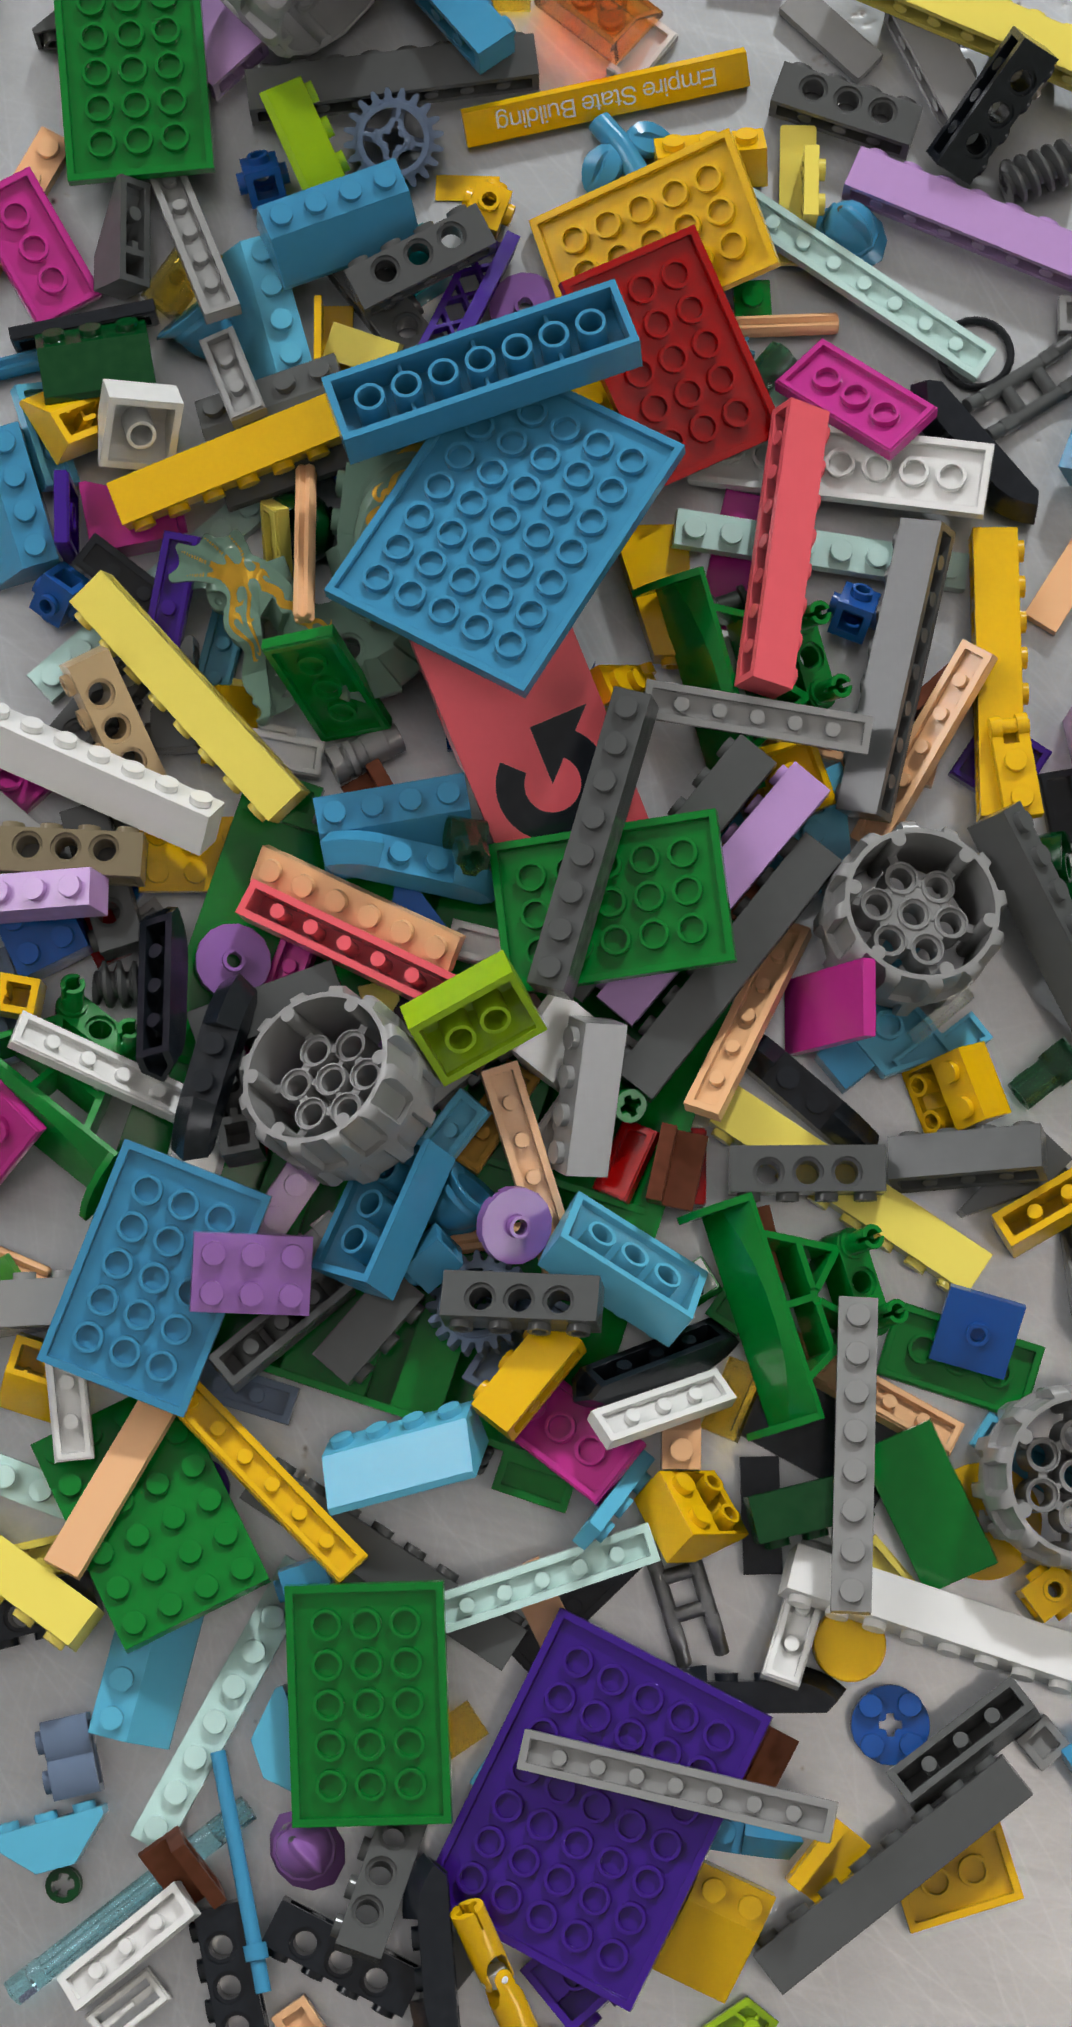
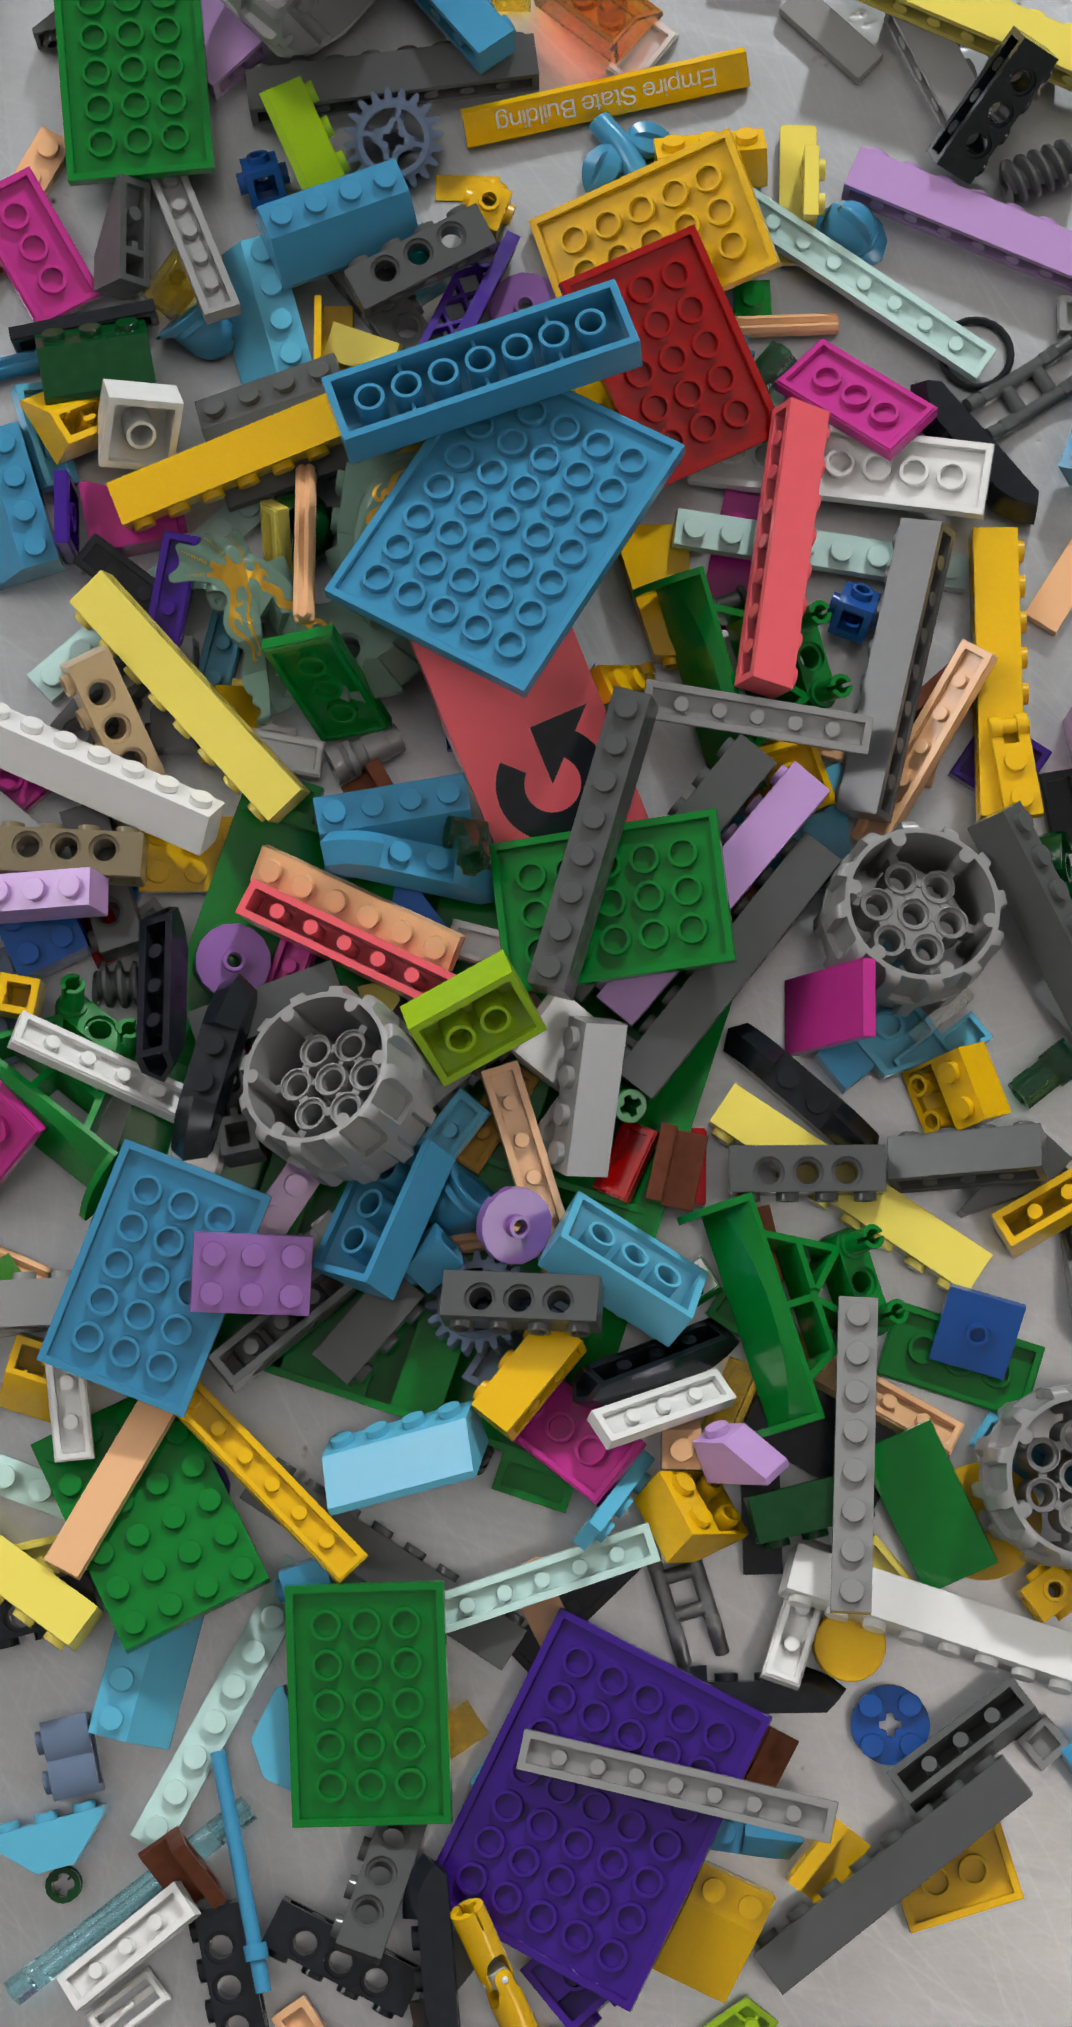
(54, 591): blue brick -> none
(233, 377): light grey tile -> none
(259, 1397): sand blue plate -> none
(306, 1855): medium lavender piece -> none
(737, 1455): none -> lavender slope
(745, 1027): light nougat plate -> none
(853, 126): dark grey brick -> none

